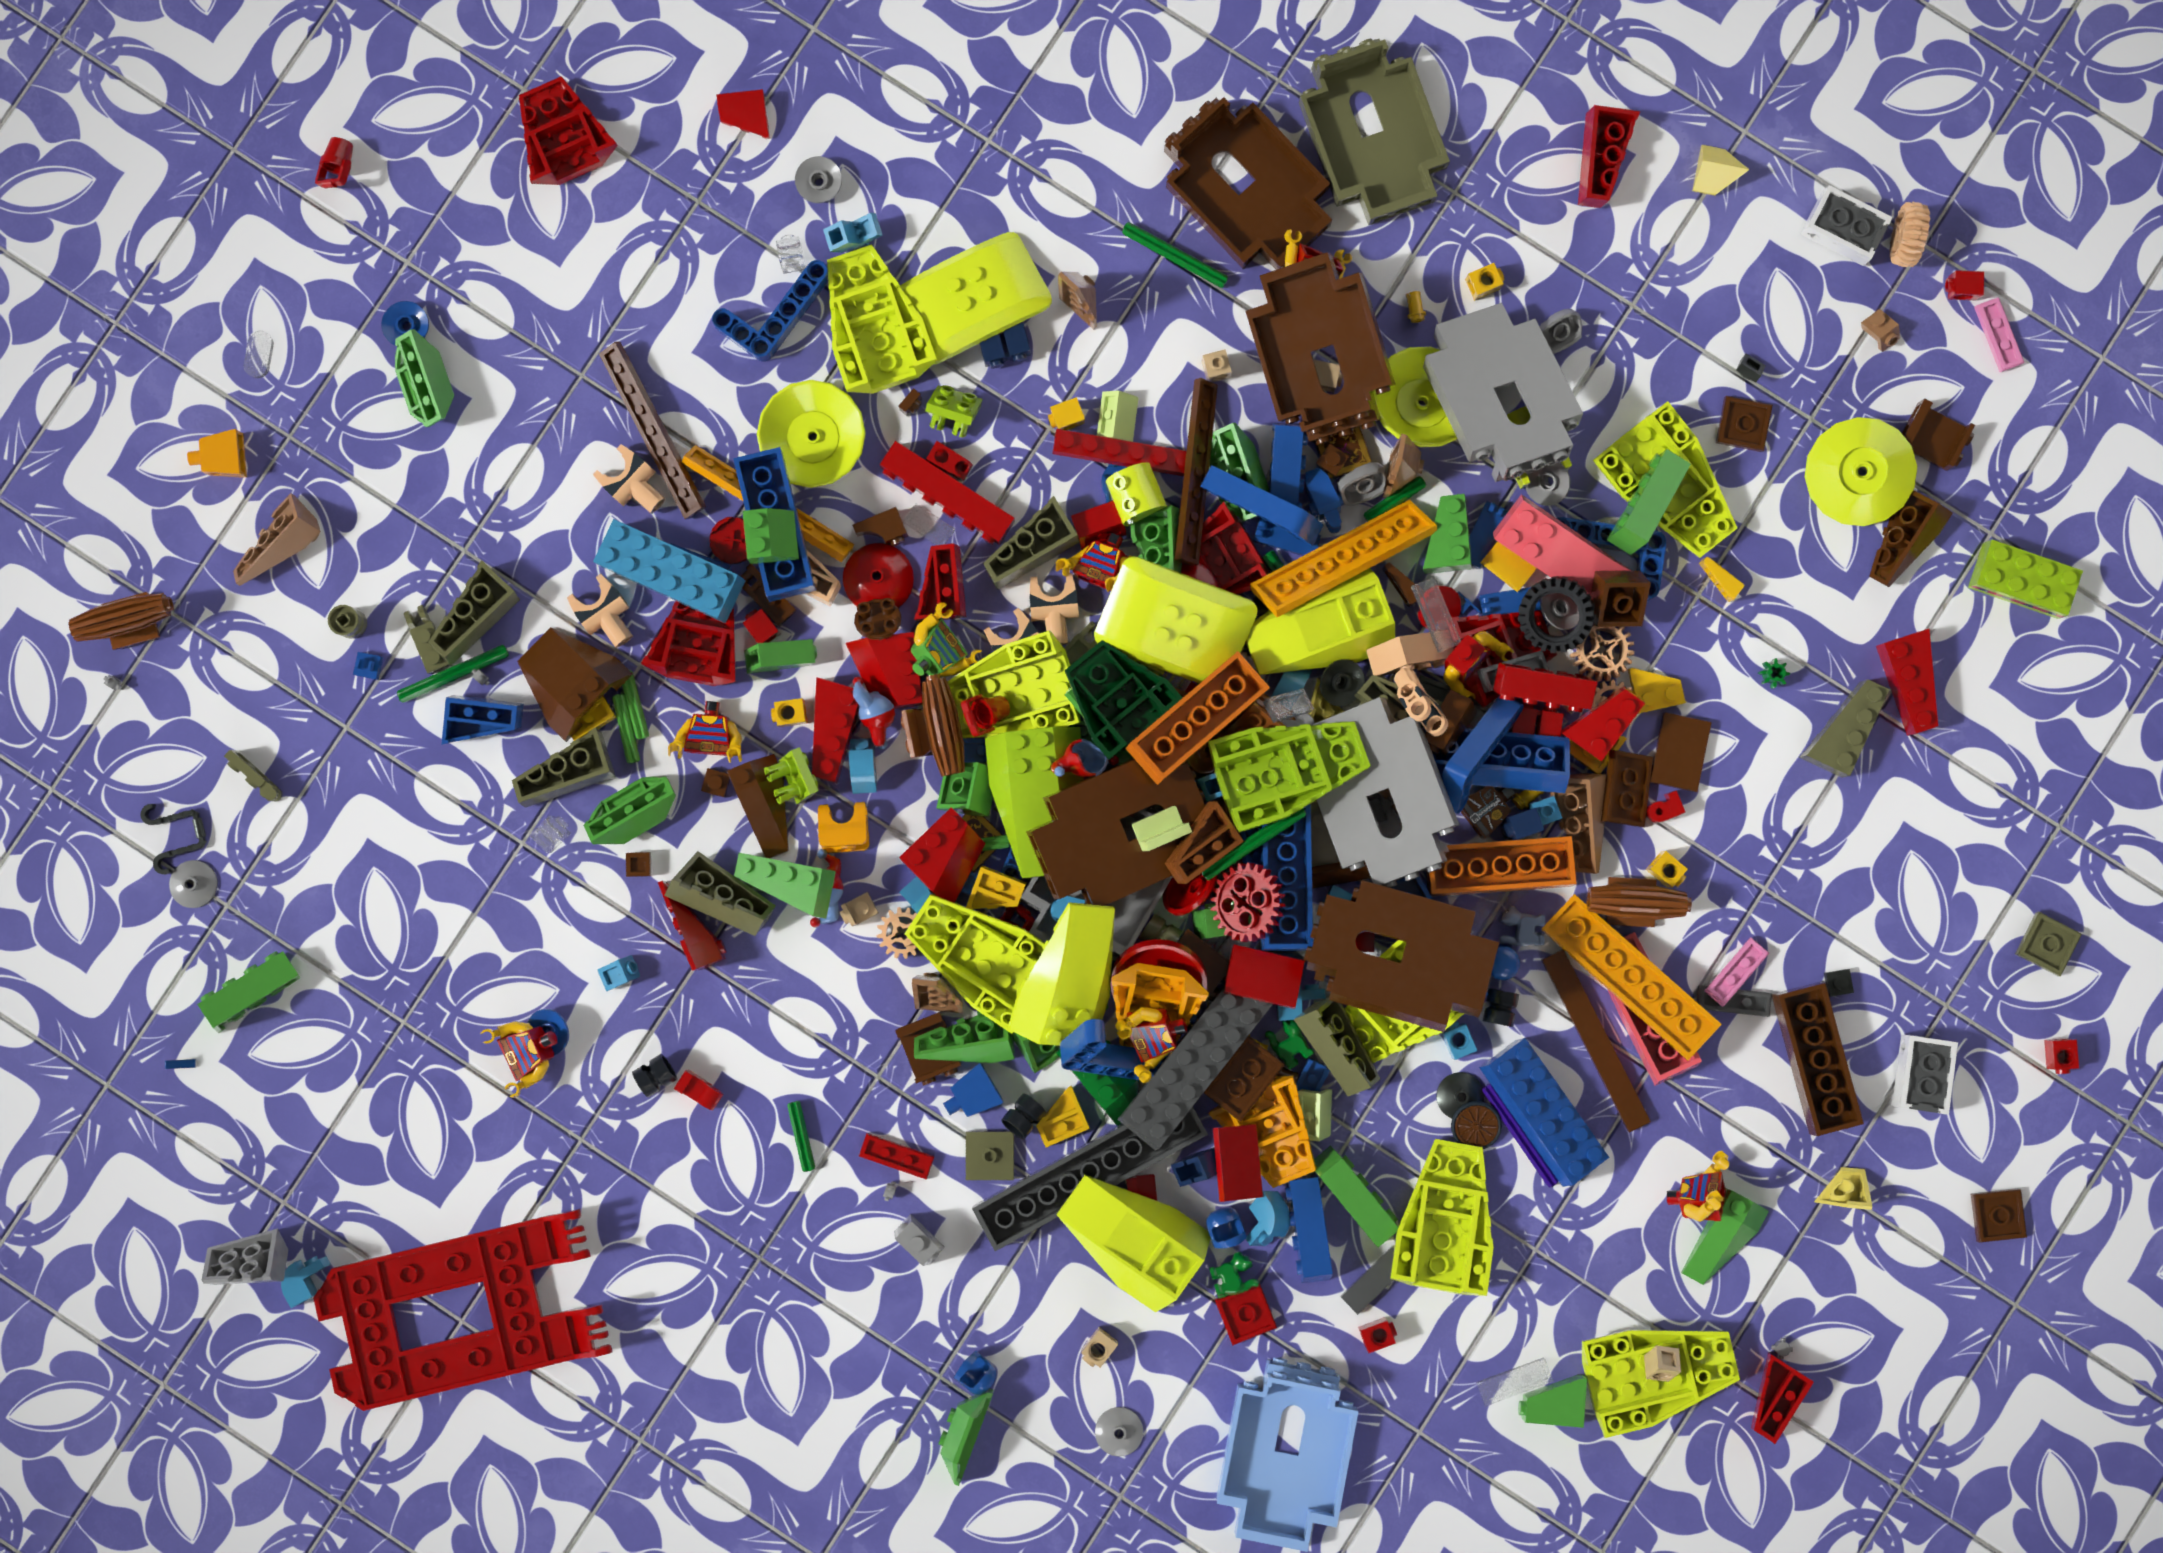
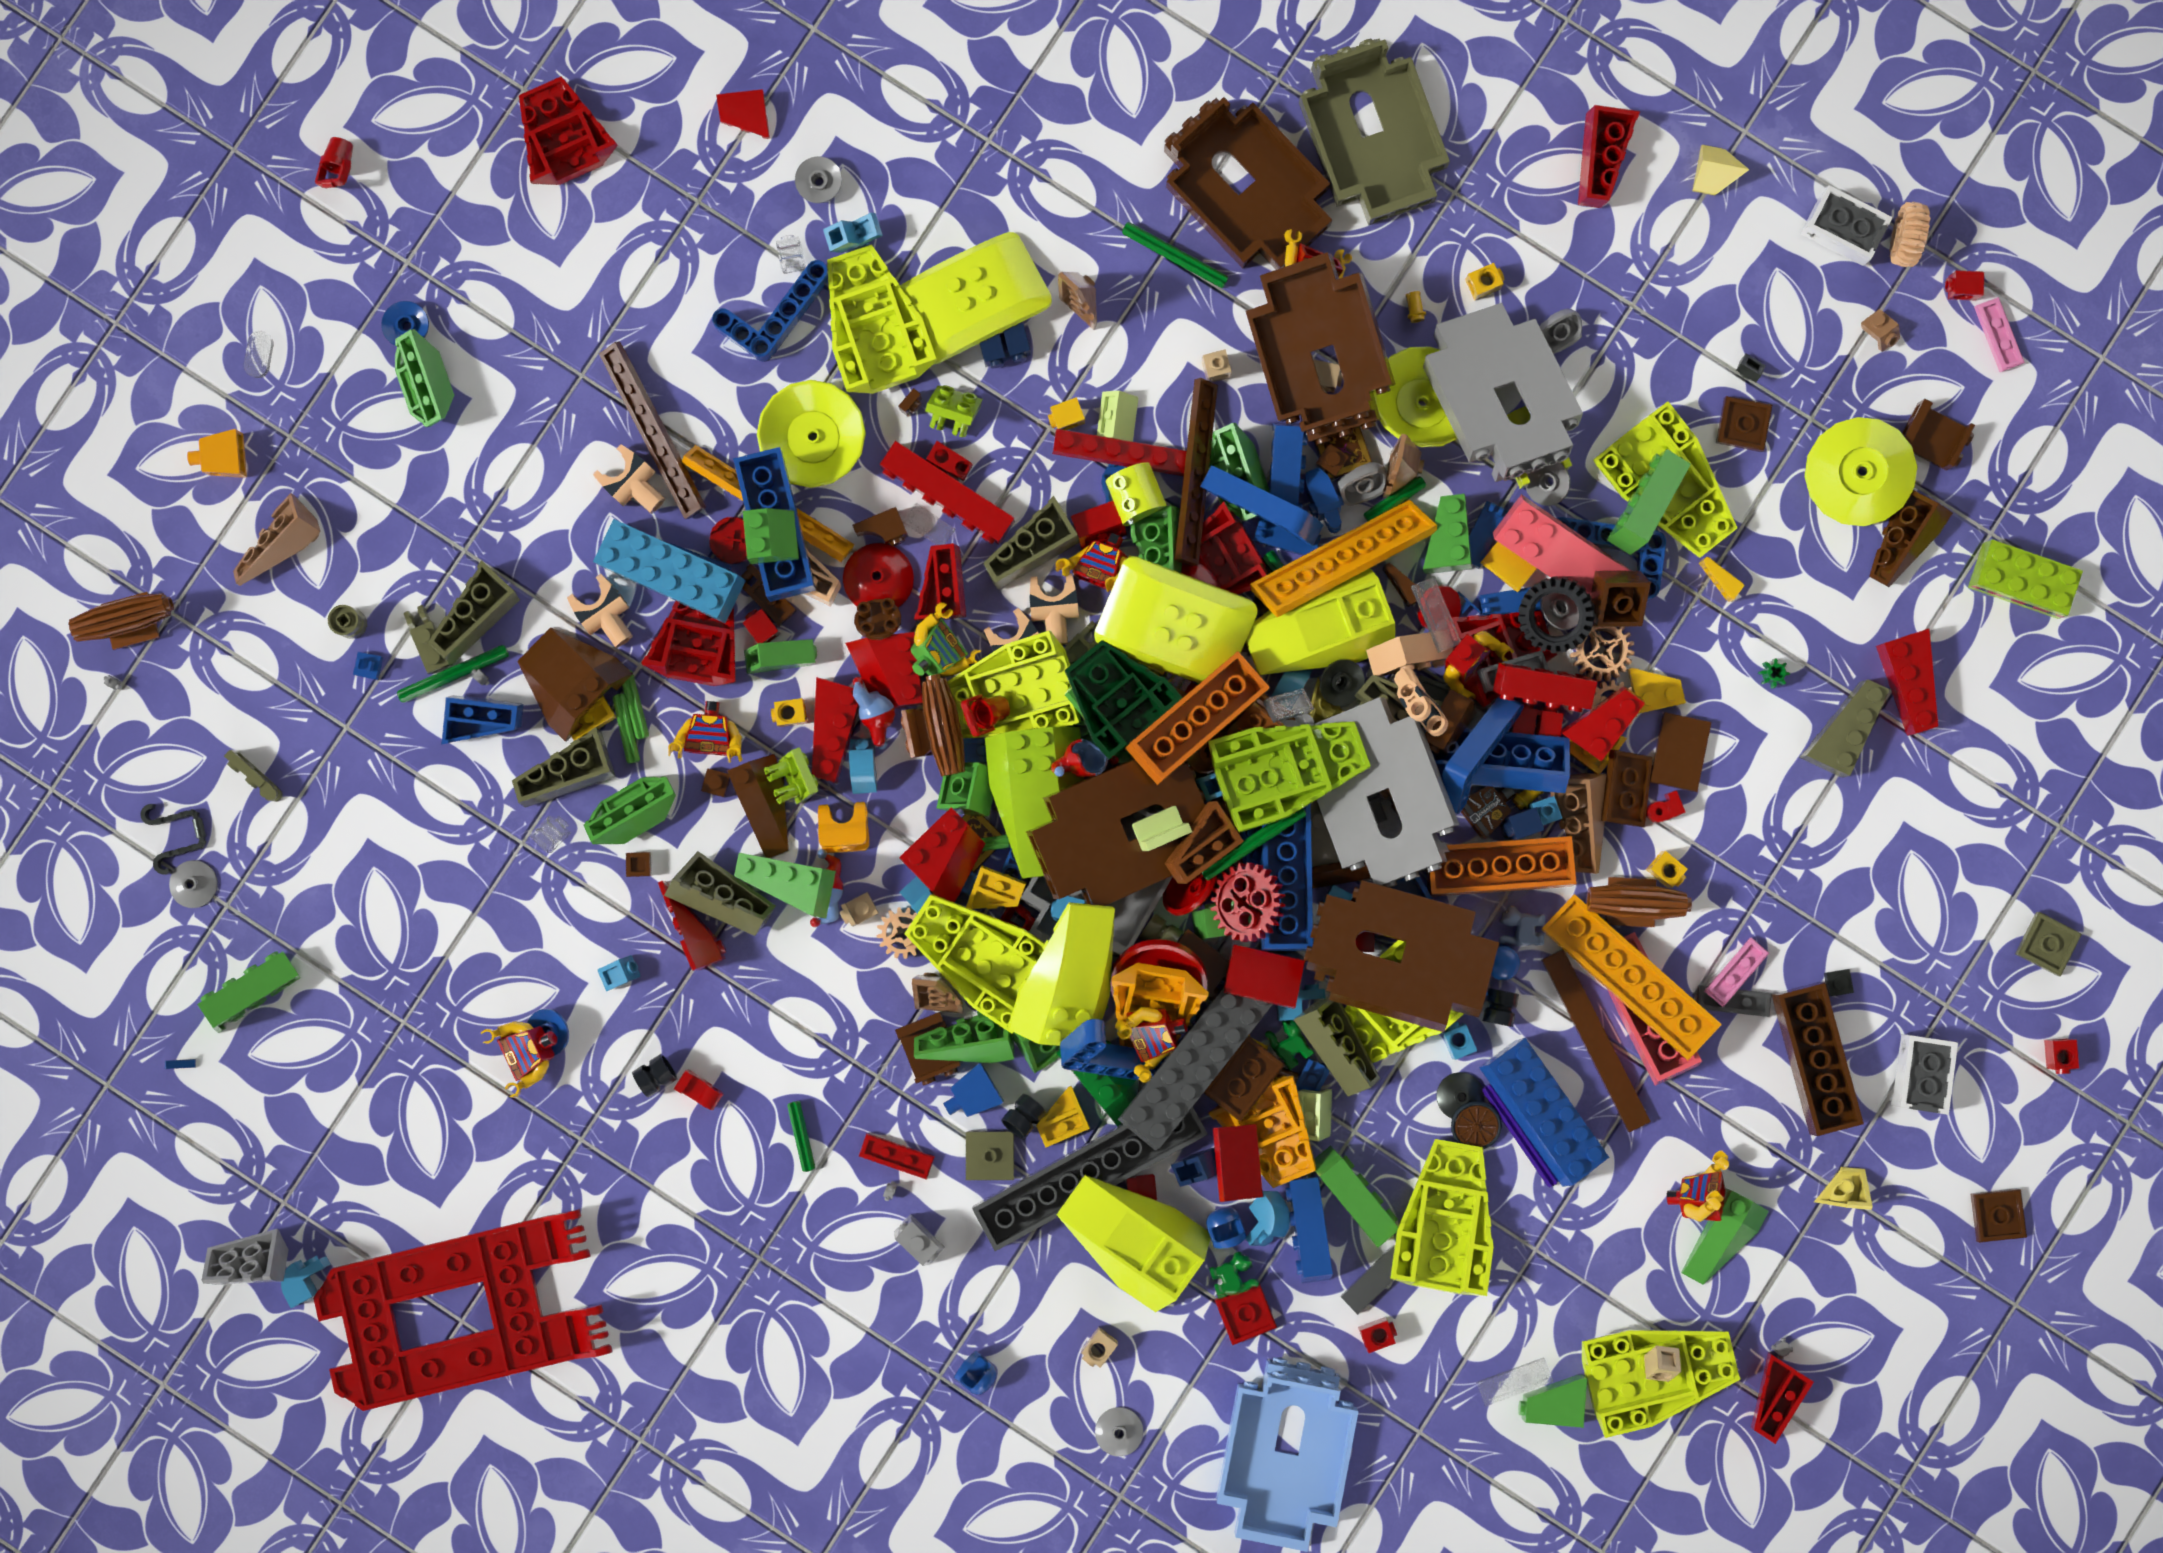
(962, 1433): bright green wedge -> none

